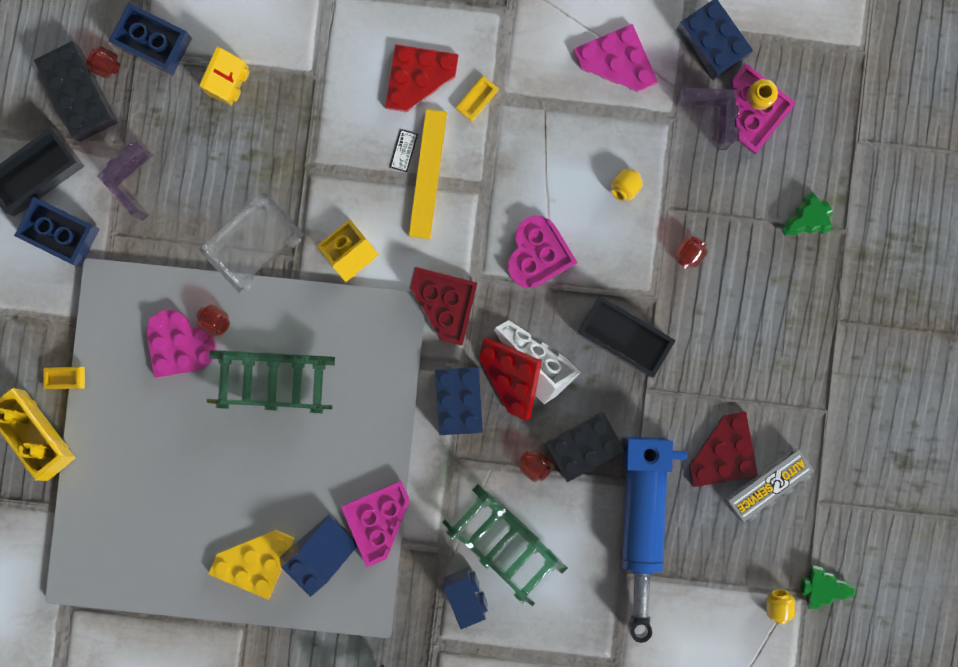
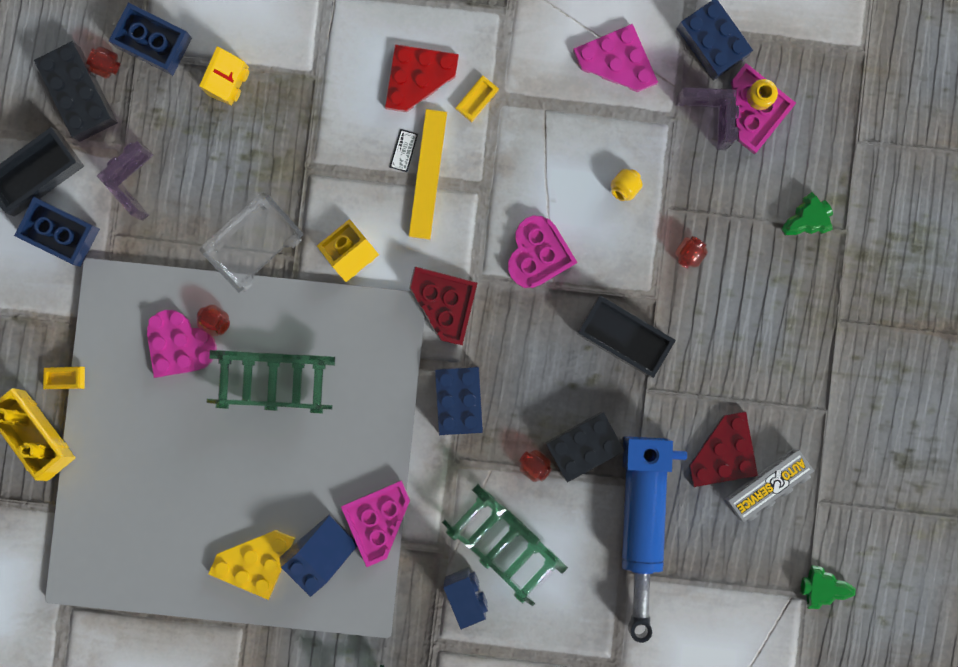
(513, 376): red plate -> none
(555, 370): white wedge -> none
(780, 606): yellow head -> none

